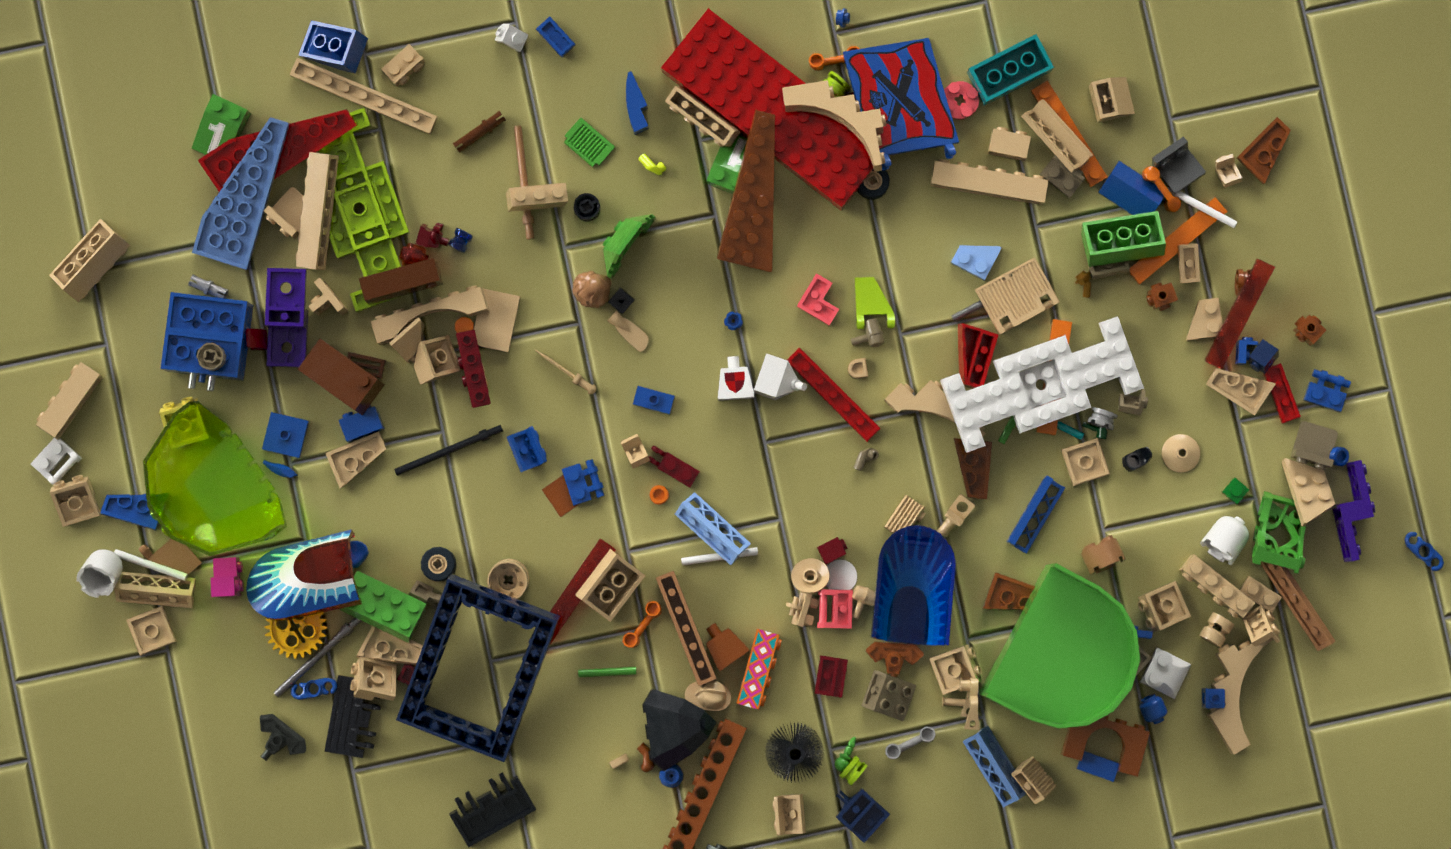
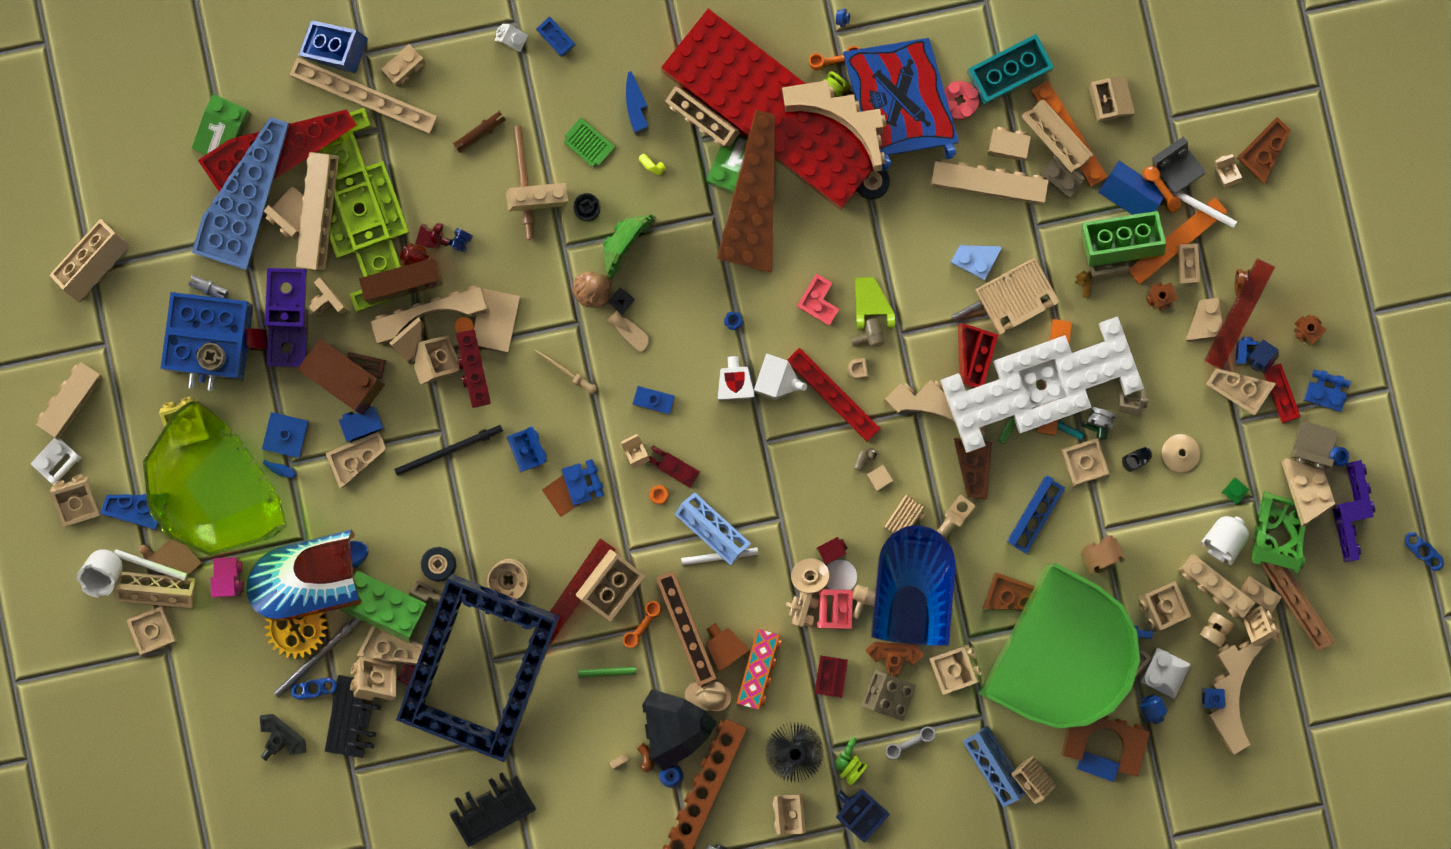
(879, 477): none -> tan tile
(971, 701): tan piece -> none

